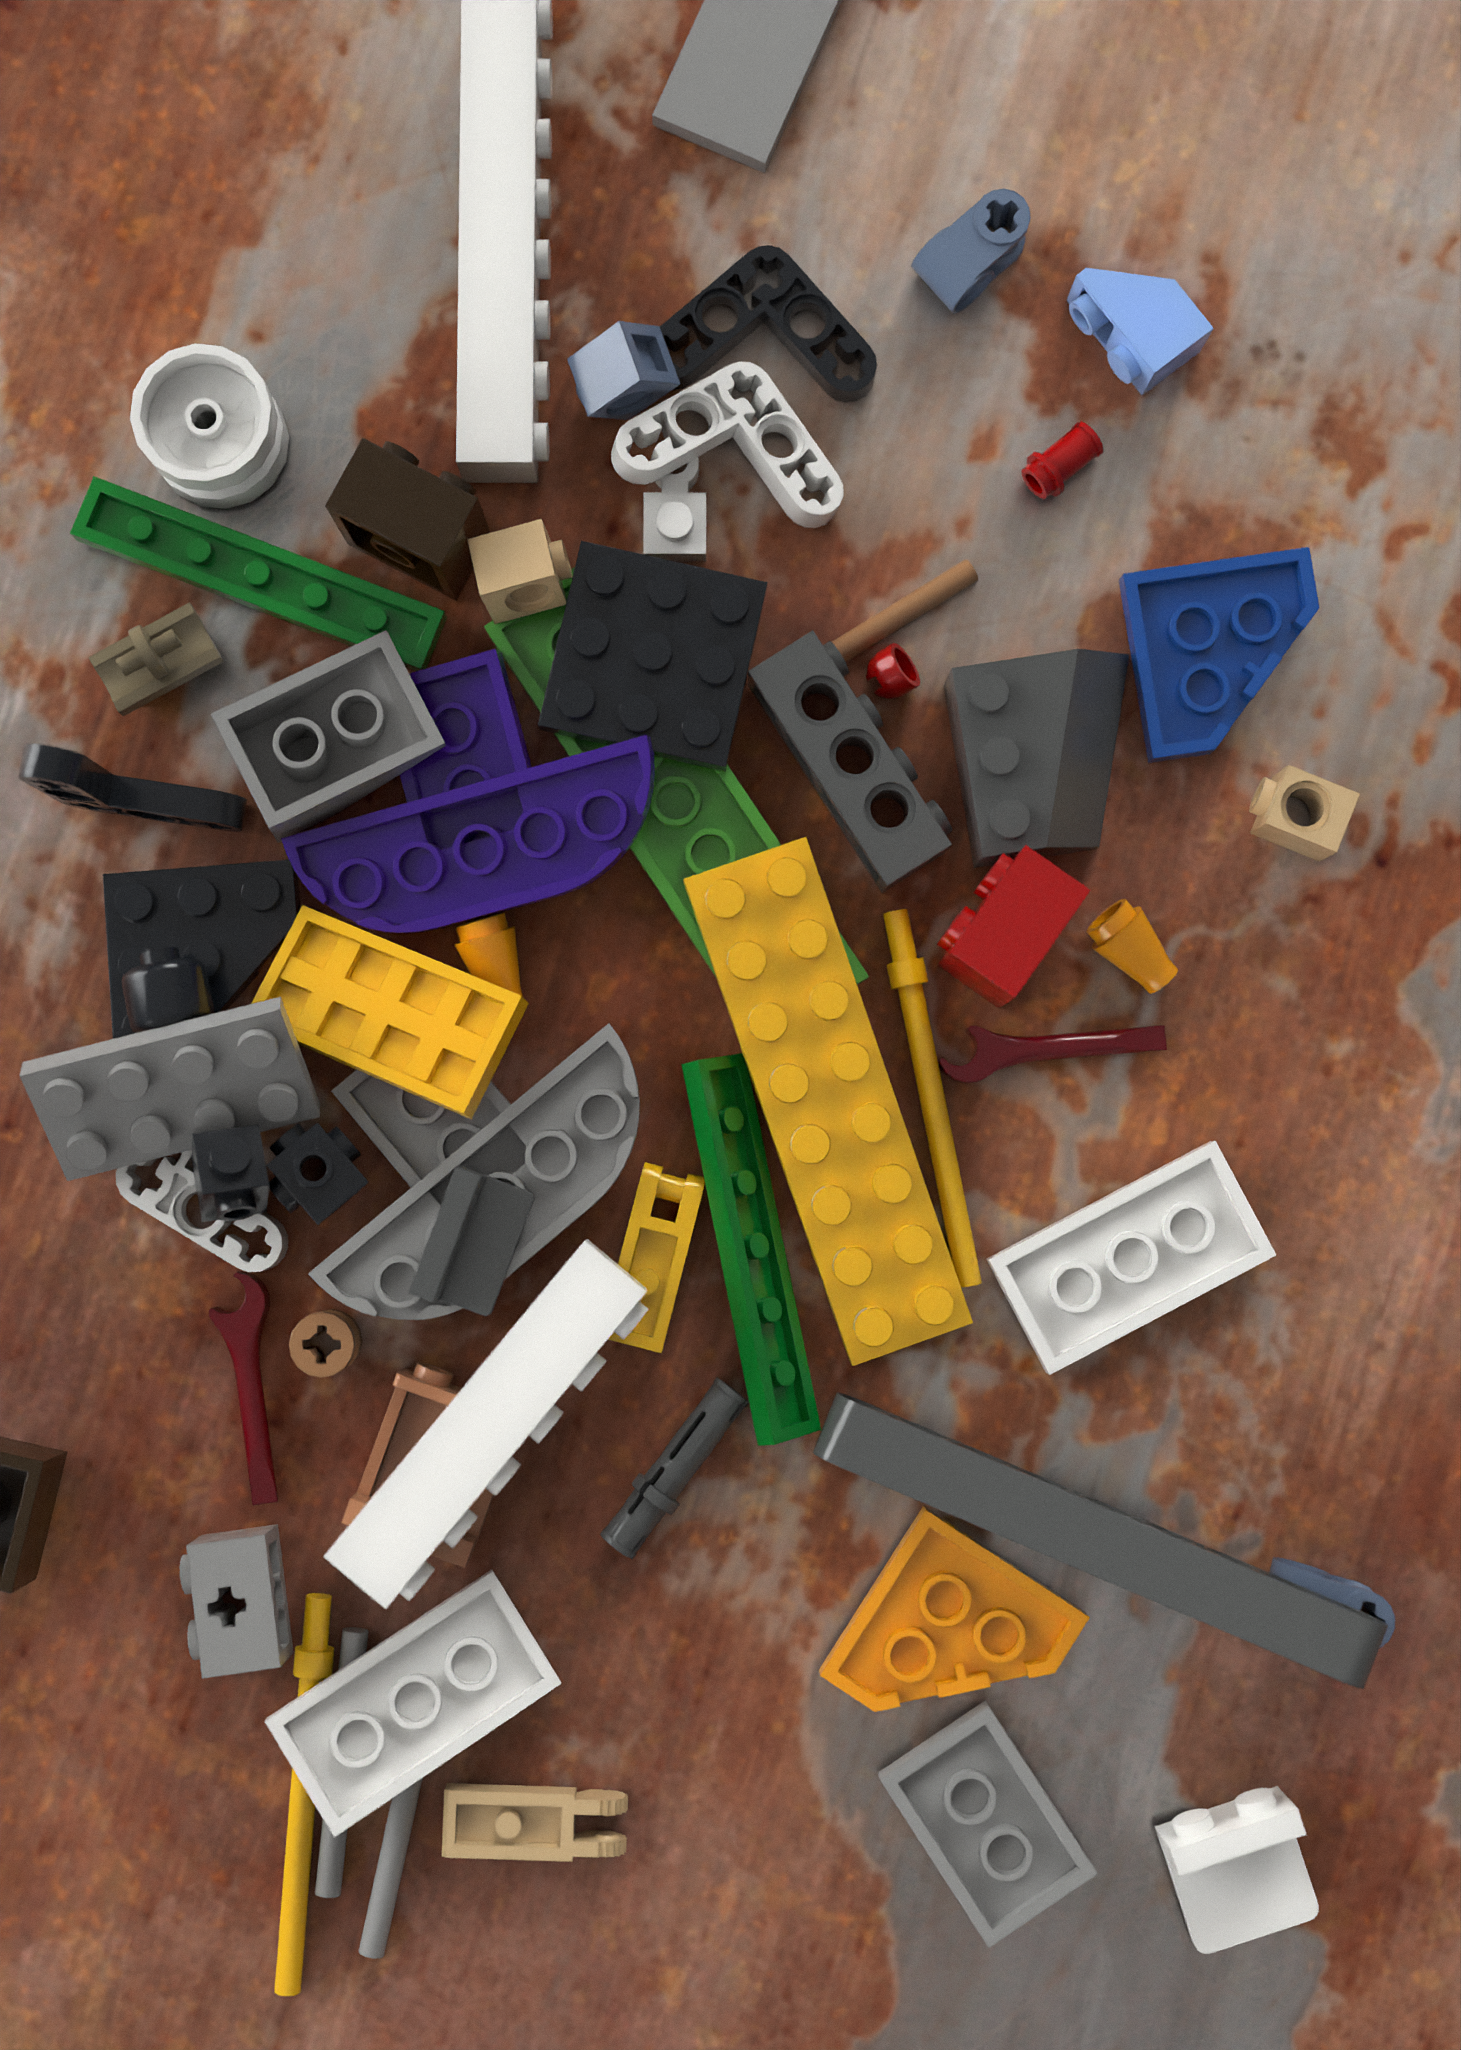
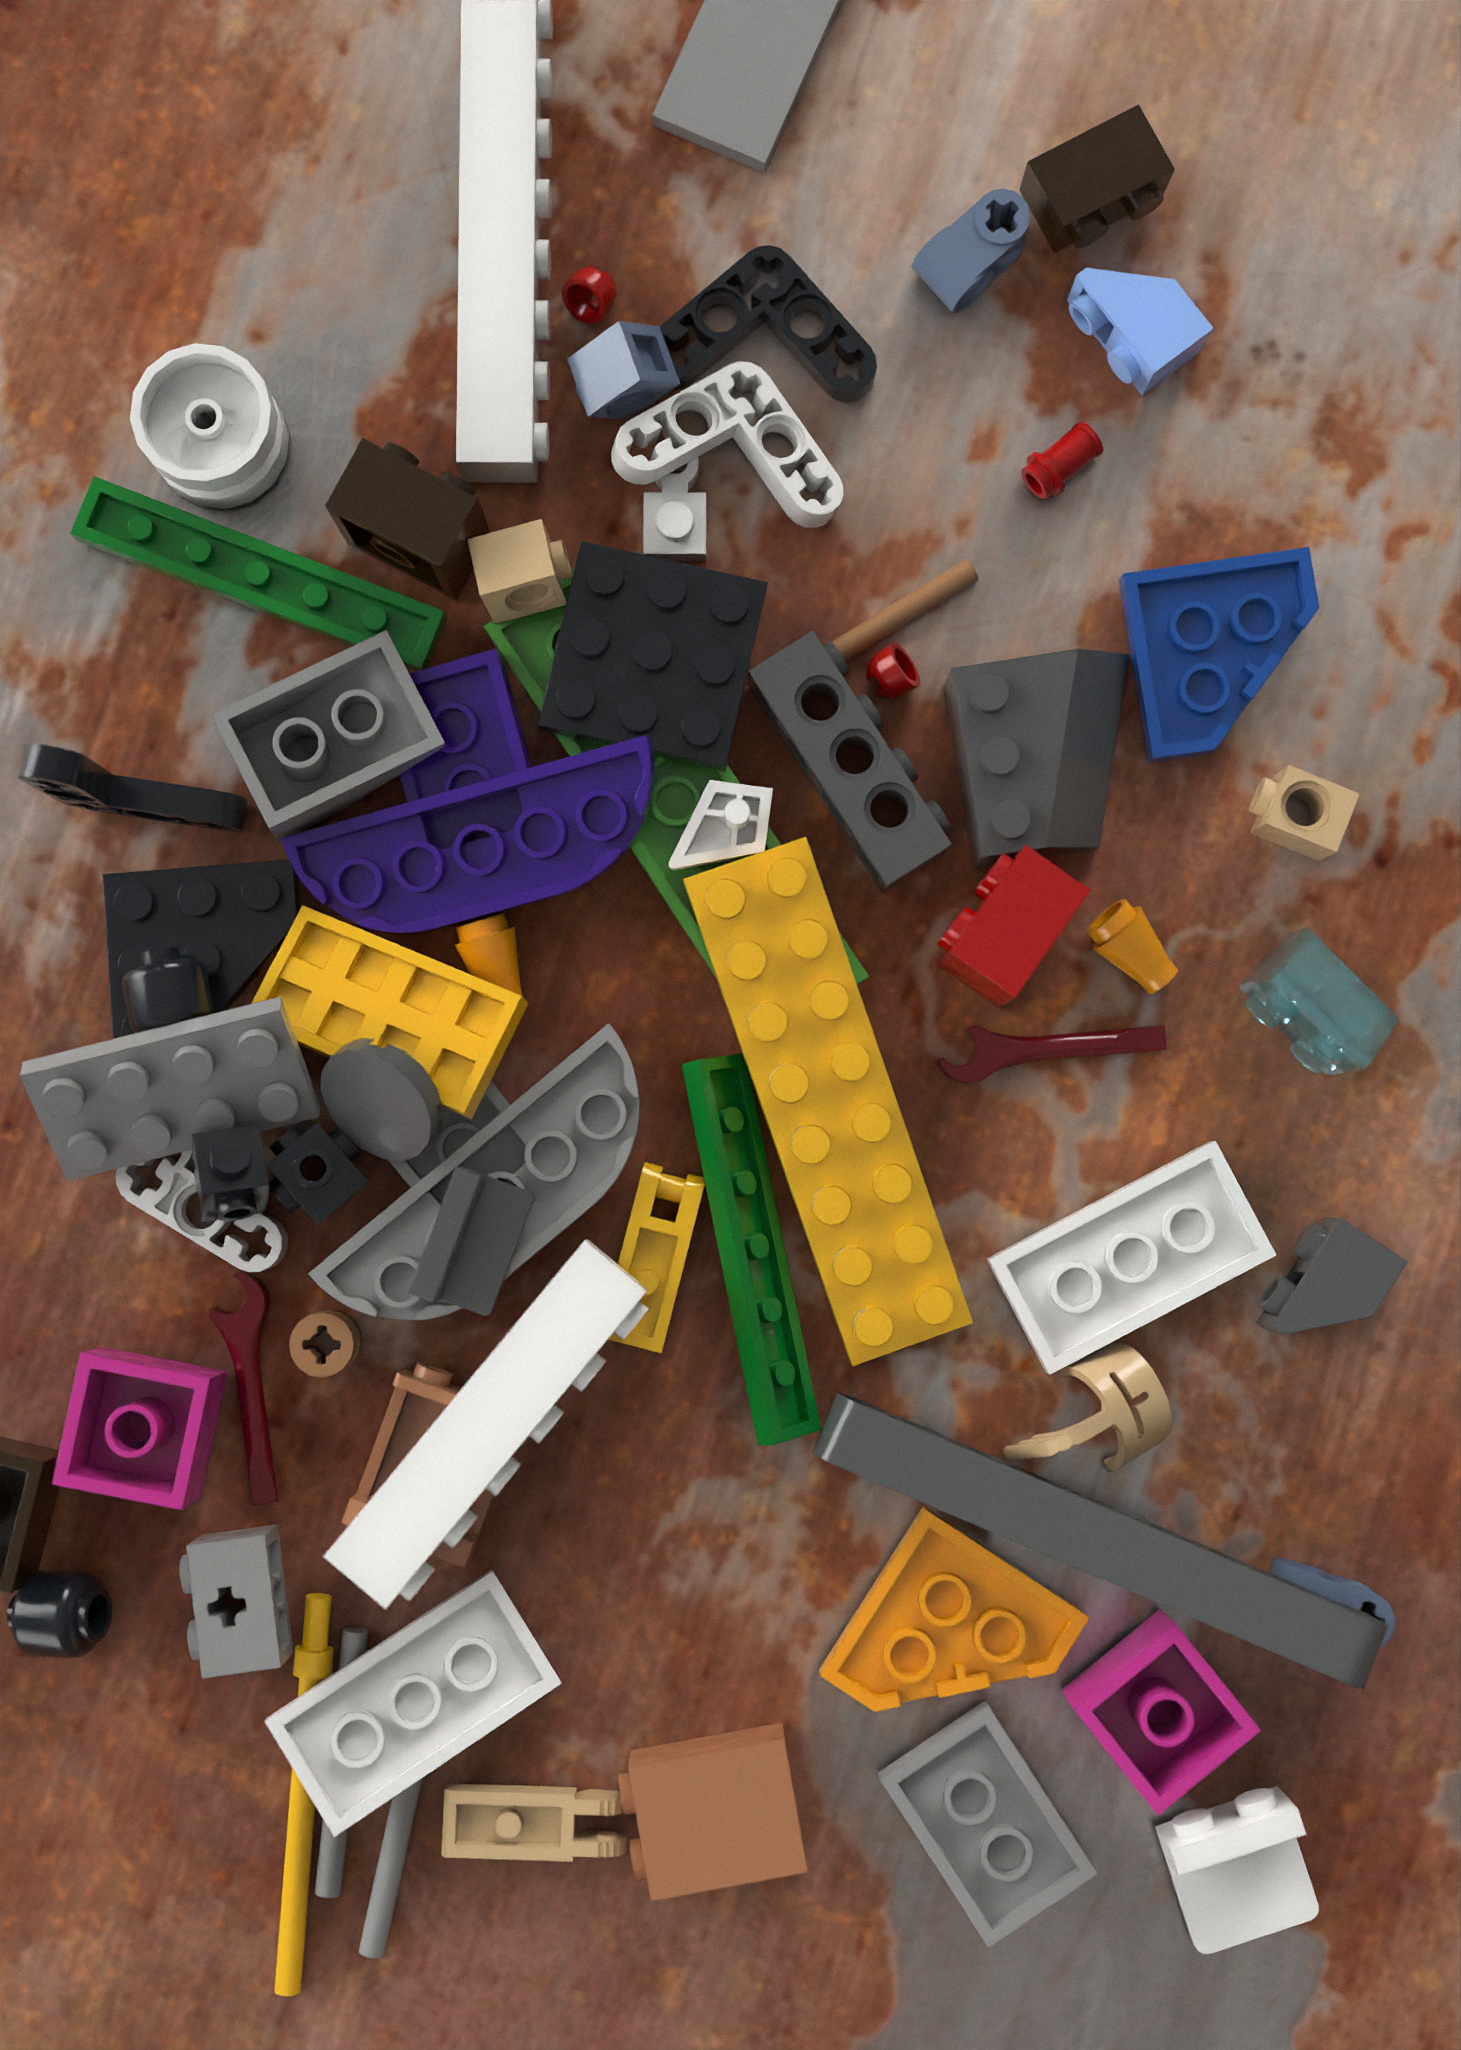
(59, 1614): none -> black head
(140, 1427): none -> dark pink brick
(156, 659): dark tan hips -> none
(381, 1099): none -> dark grey tile
(580, 289): none -> red hinge
(666, 1479): dark grey pin -> none
(713, 1812): none -> nougat brick
(725, 825): none -> white piece
(908, 975): yellow bar -> none
(1097, 180): none -> dark brown brick
(1134, 1378): none -> tan helmet
(1160, 1711): none -> dark pink brick
(1318, 1005): none -> clear light blue slope
(1334, 1280): none -> dark grey slope

